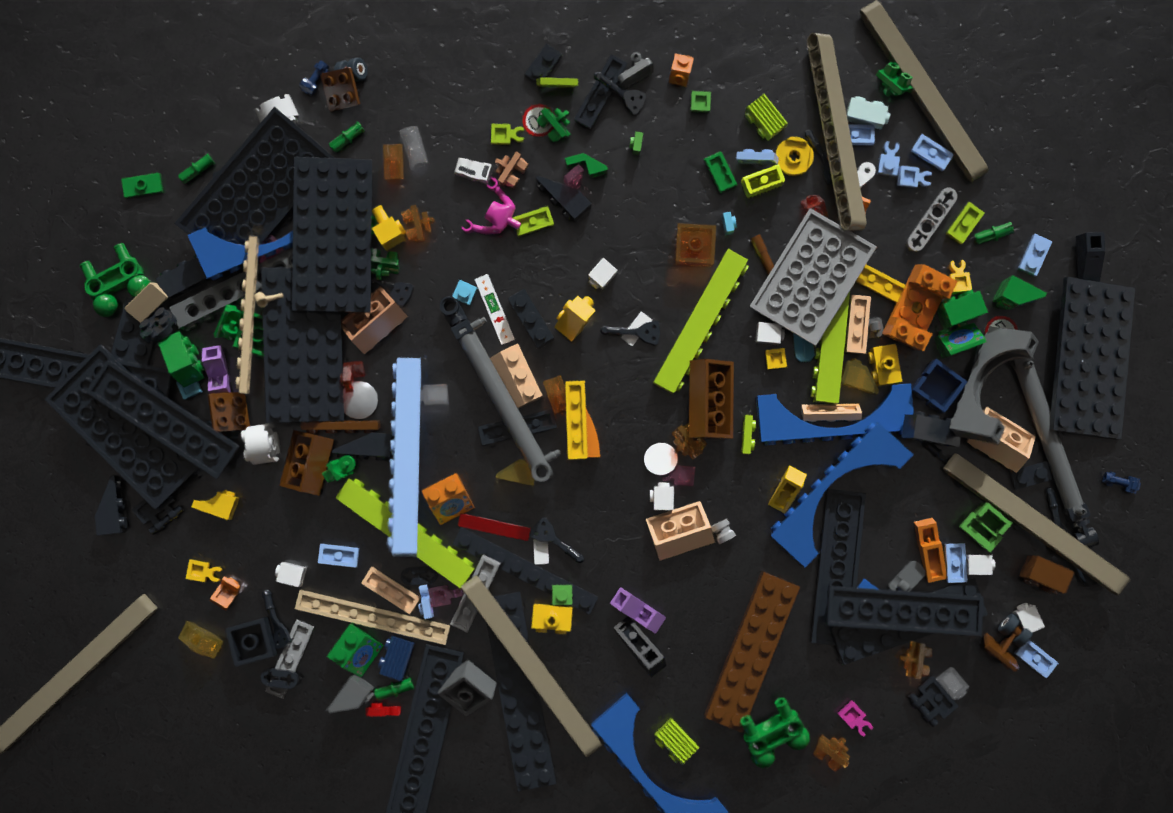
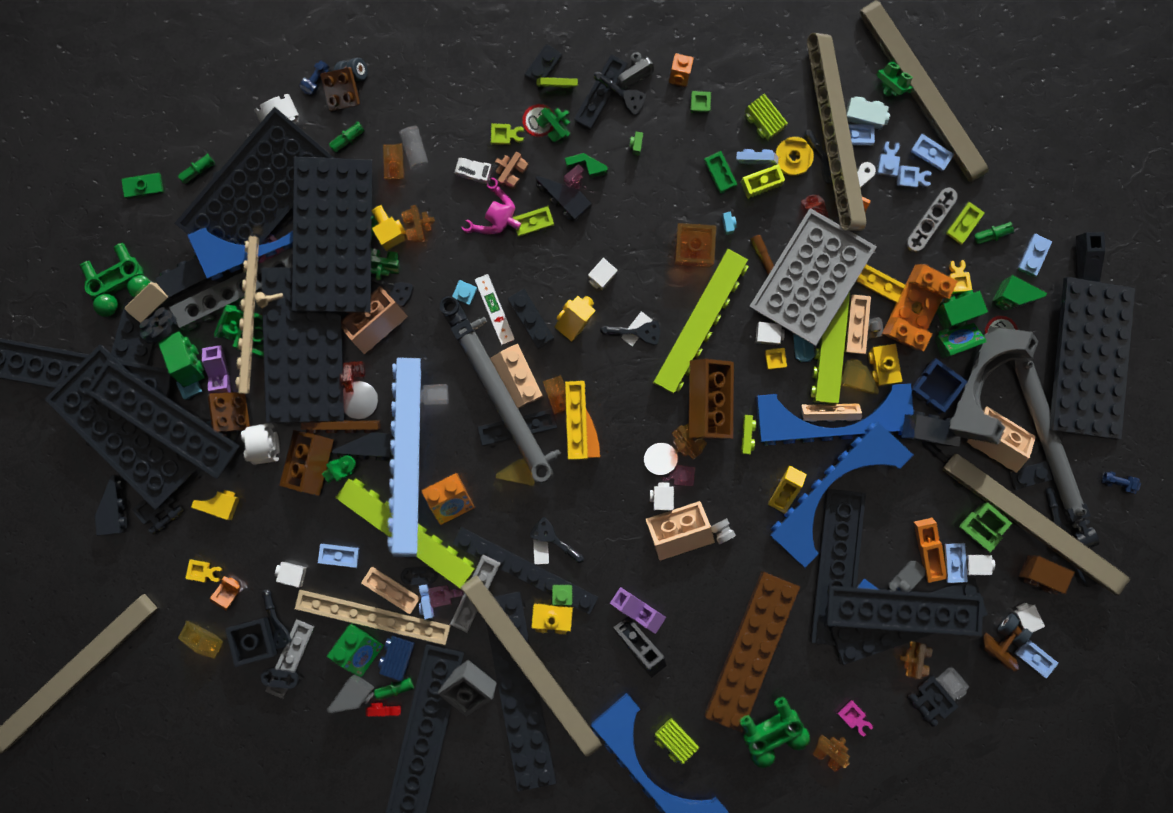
(494, 527): red sticker -> none

